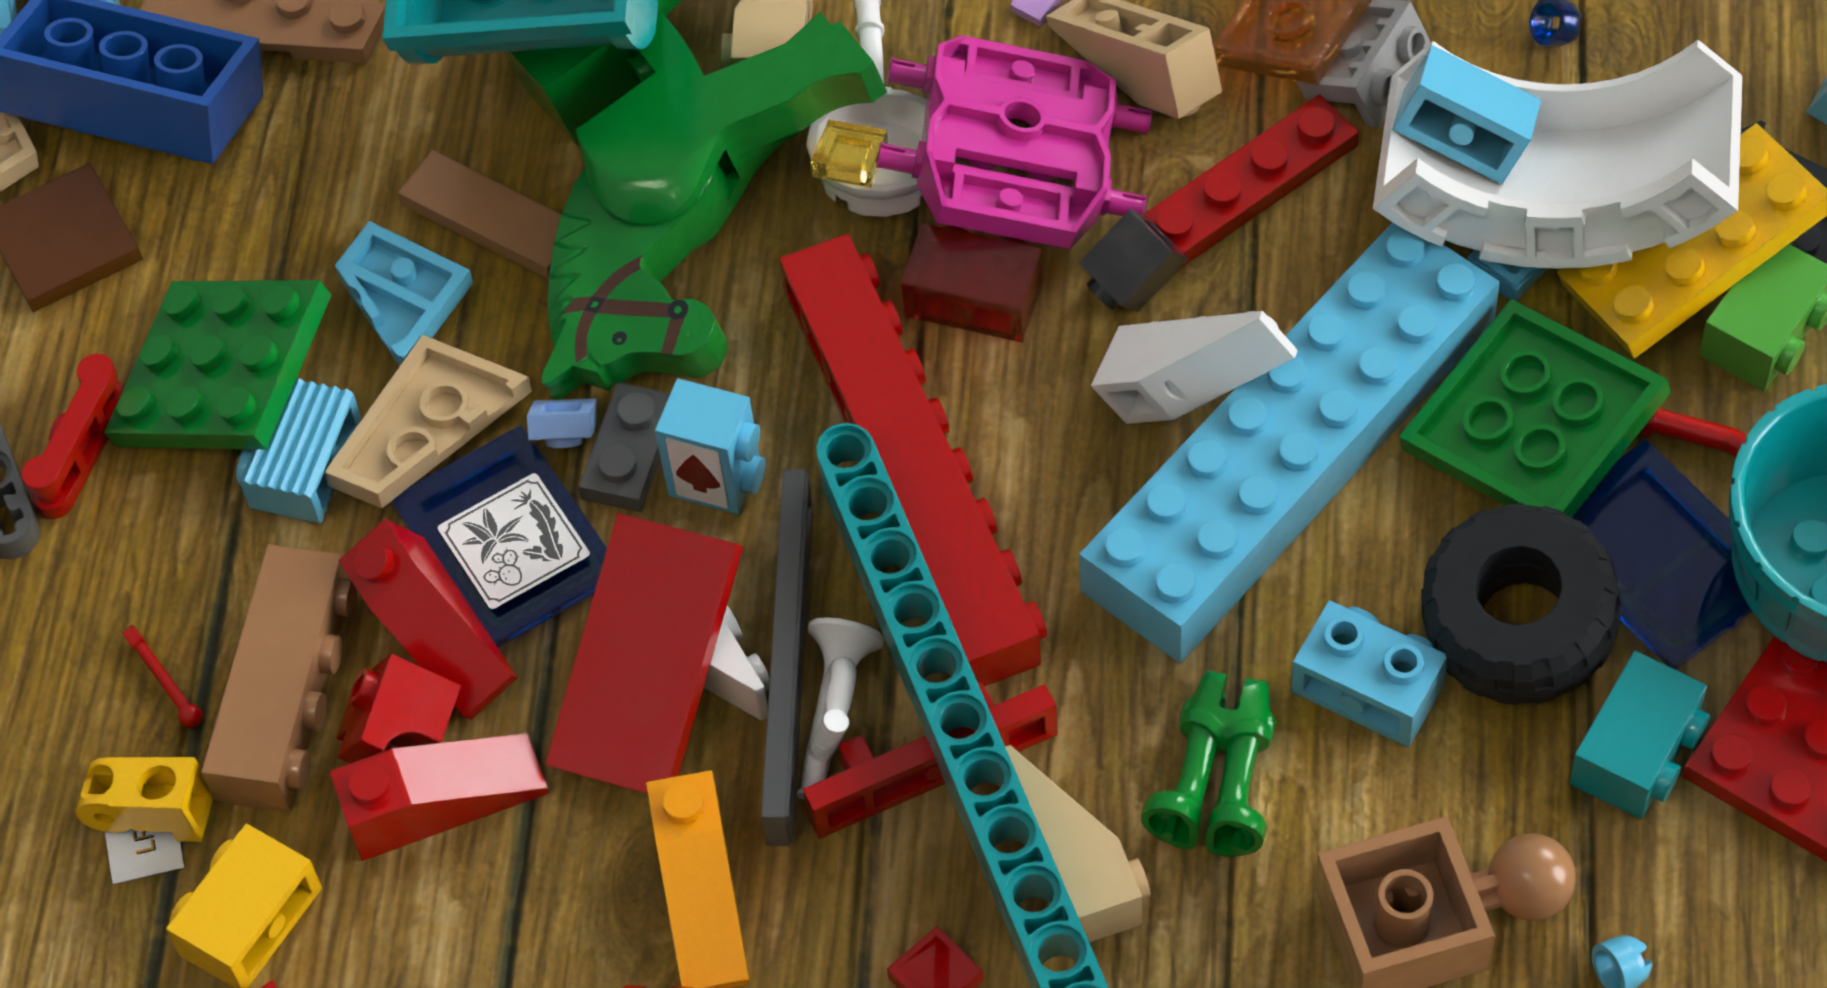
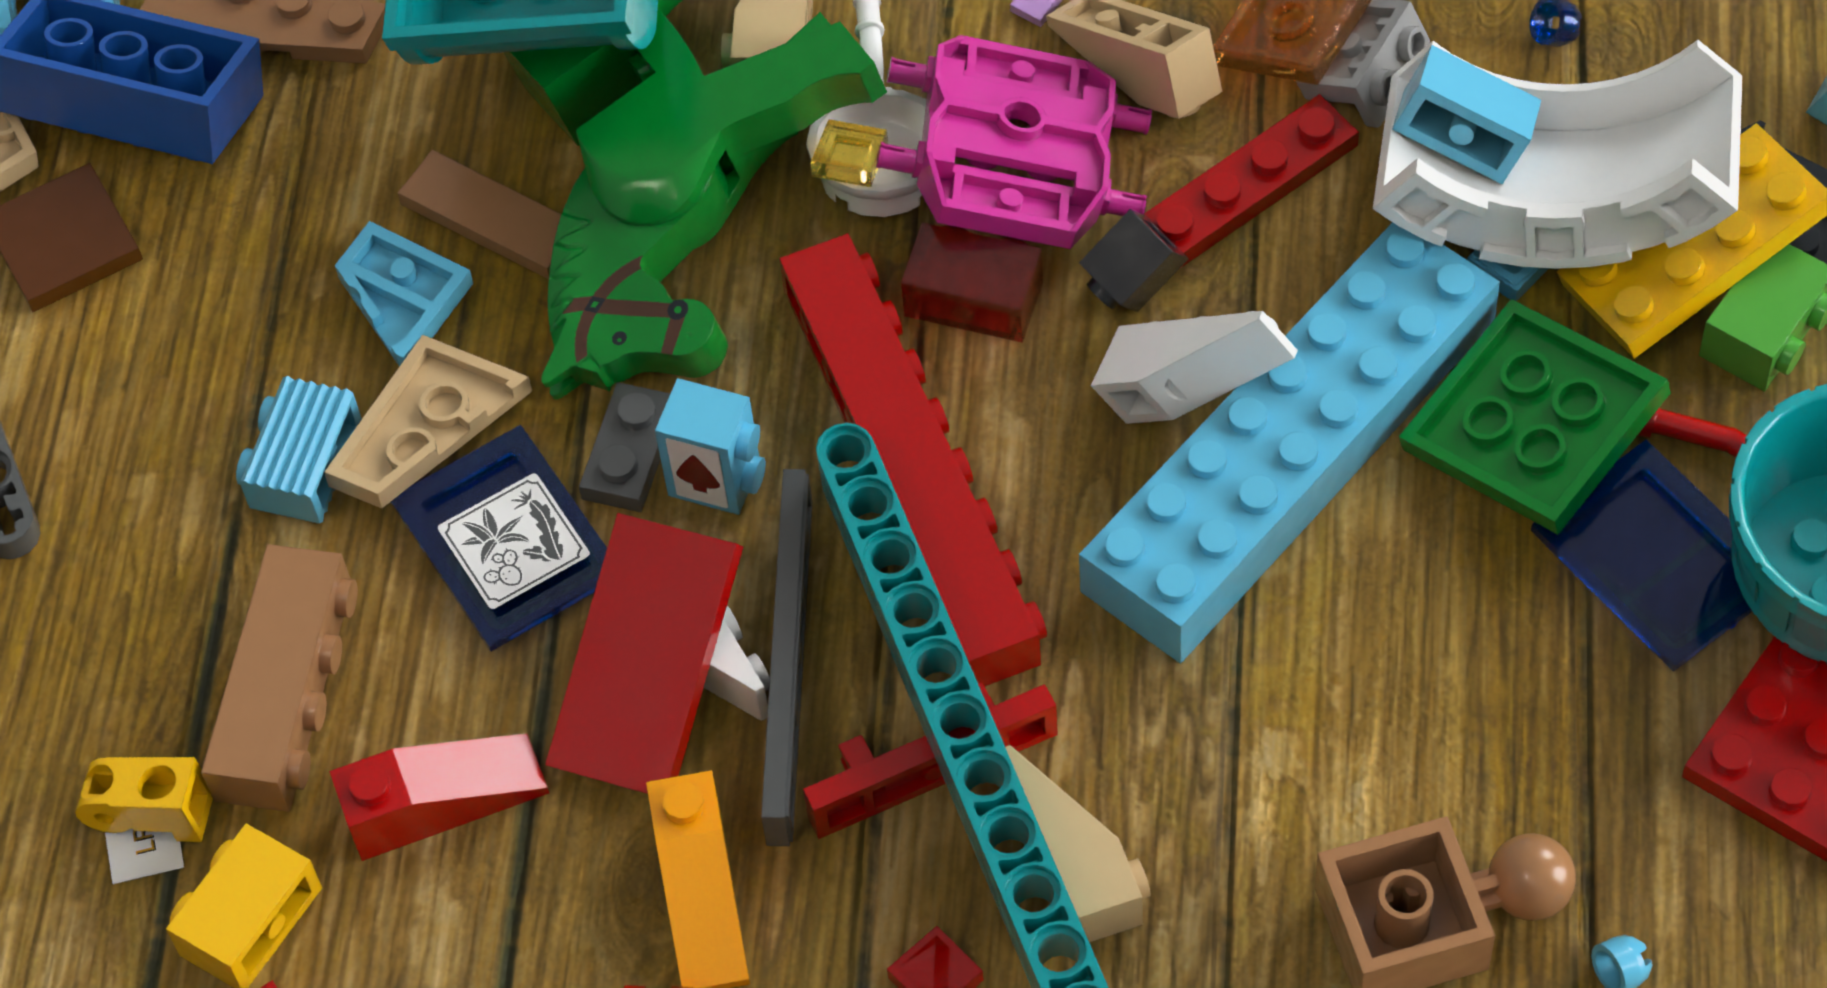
(74, 439): red plate -> none
(189, 714): red hinge -> none
(218, 364): green plate -> none
(395, 708): red brick -> none
(427, 613): red slope -> none
(562, 421): light blue plate -> none
(842, 647): white piece -> none
(1212, 728): green piece -> none
(1369, 672): medium azure brick -> none
(1512, 548): black tyre -> none
(1639, 735): teal brick -> none

